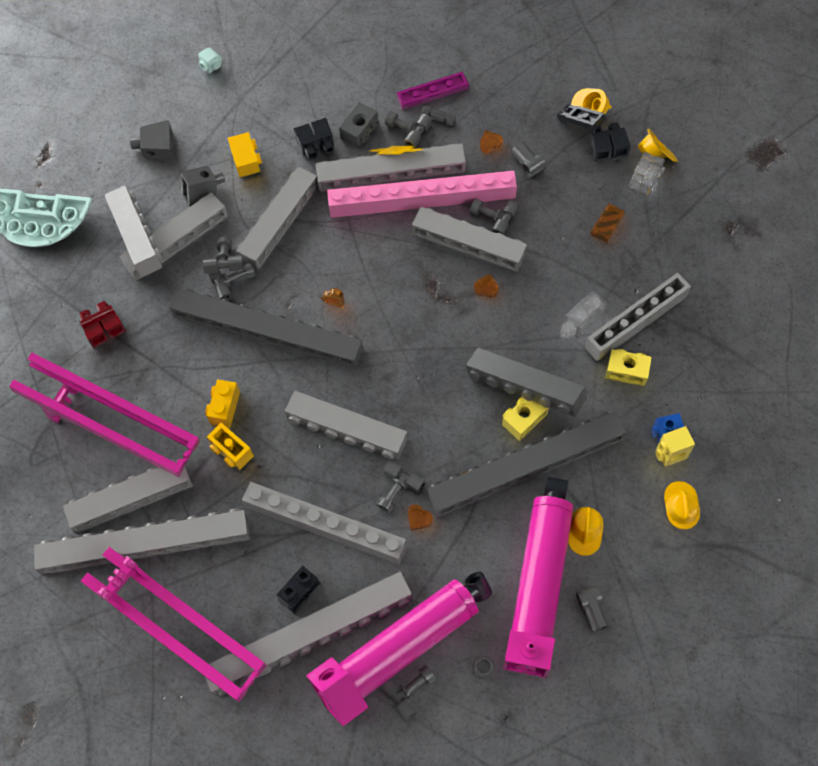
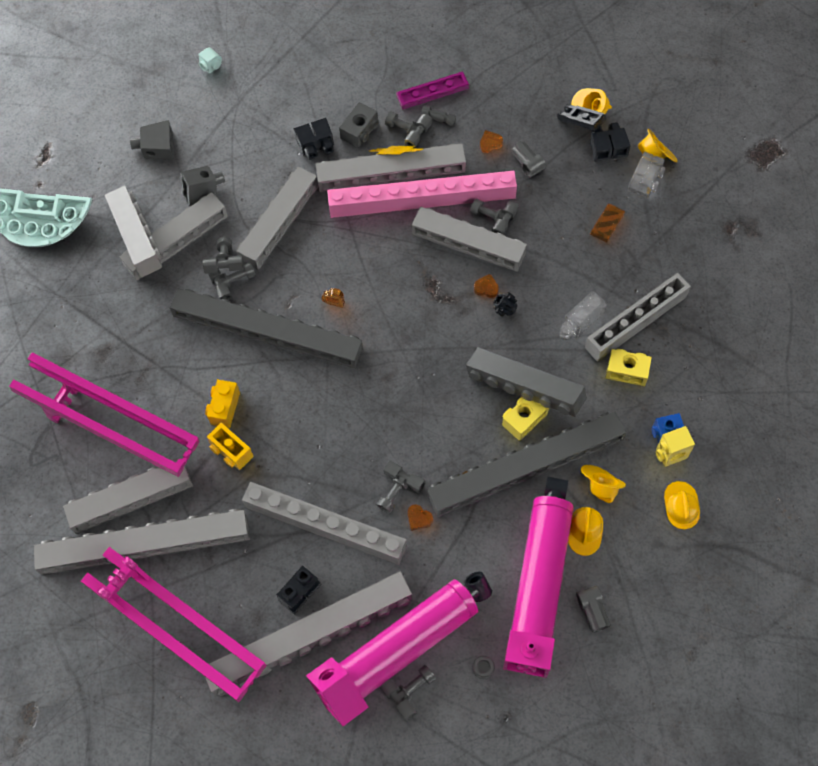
(93, 324): dark red hips -> none
(244, 154): yellow brick -> none
(346, 425): light grey brick -> none
(505, 304): none -> black gear
(602, 483): none -> yellow piece

